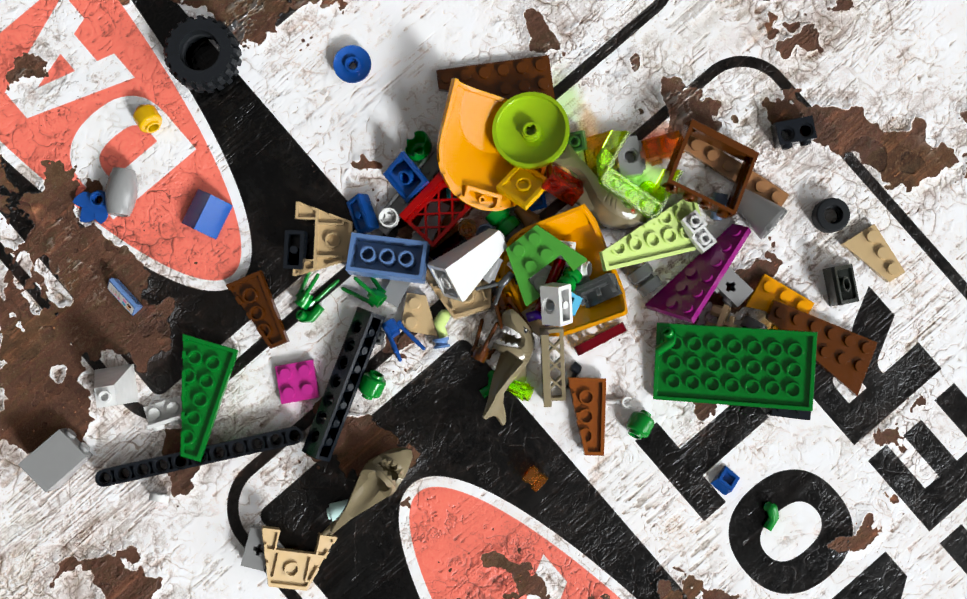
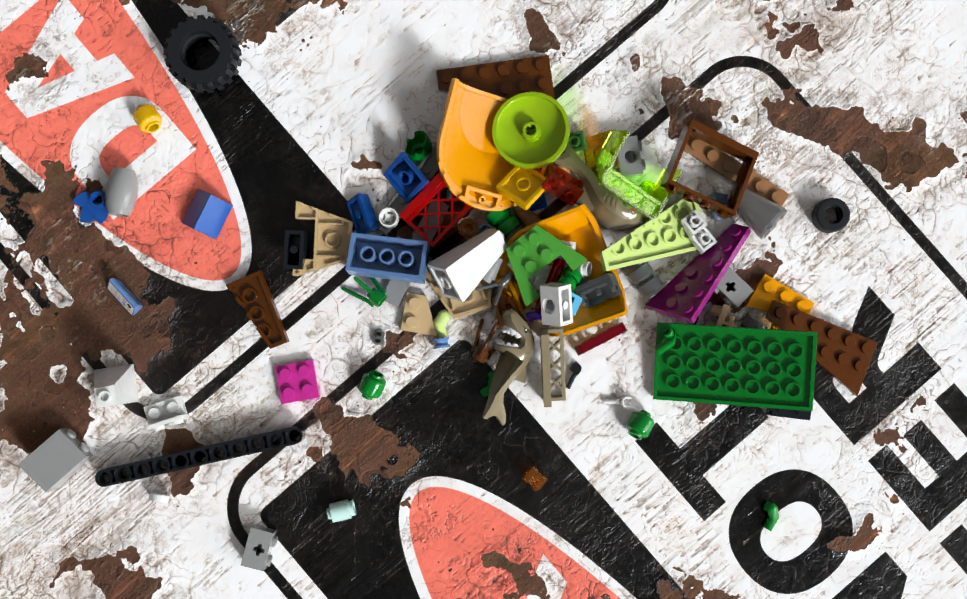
(204, 382): green wing -> none
(292, 567): tan wing -> none
(304, 297): green plant -> none
(309, 316): green arm -> none
(343, 384): black brick -> none
(347, 56): blue dish -> none
(376, 482): dark tan piece -> none
(392, 329): blue plant -> none
(521, 390): clear neon green cone -> none
(589, 407): dark orange wing -> none
(659, 147): clear orange brick -> none
(725, 480): blue slope -> none
(792, 128): black brick -> none
(840, 285): pearl dark grey slope -> none
(875, 252): tan wing -> none

